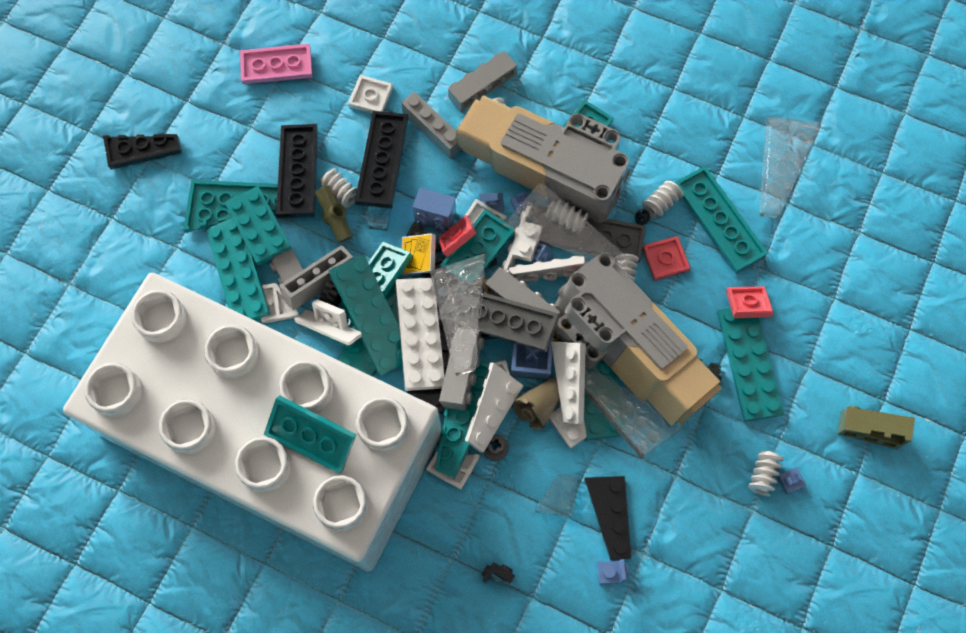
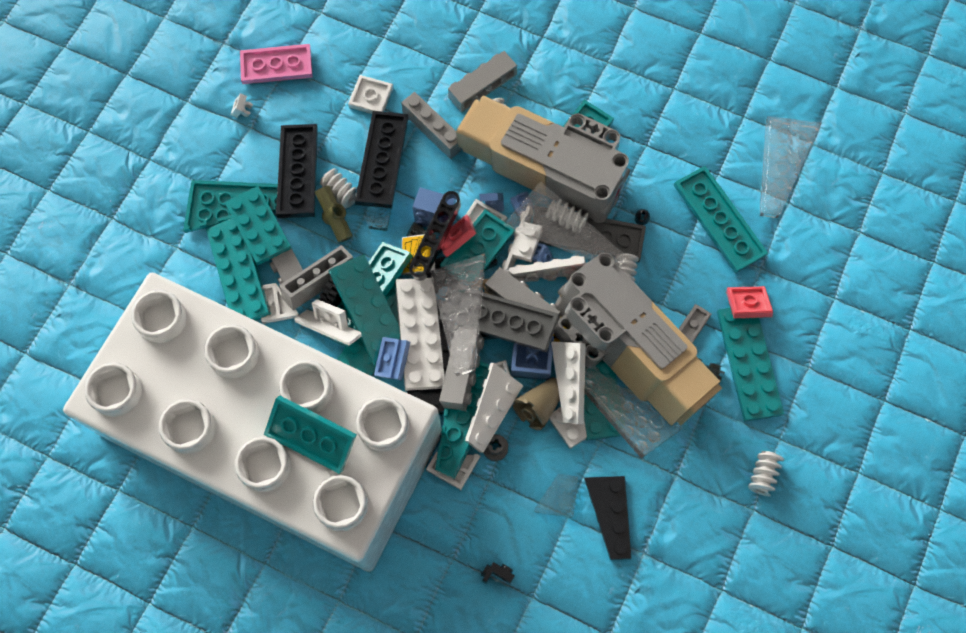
(127, 151): black wing -> none
(239, 106): none -> white tile
(392, 358): none -> medium blue plate
(435, 226): none -> black beam
(612, 572): medium blue bracket -> none
(662, 198): white piece -> none
(666, 258): coral tile -> none
(694, 322): none -> light grey tile
(791, 480): medium blue tile -> none
(876, 427): olive wedge -> none

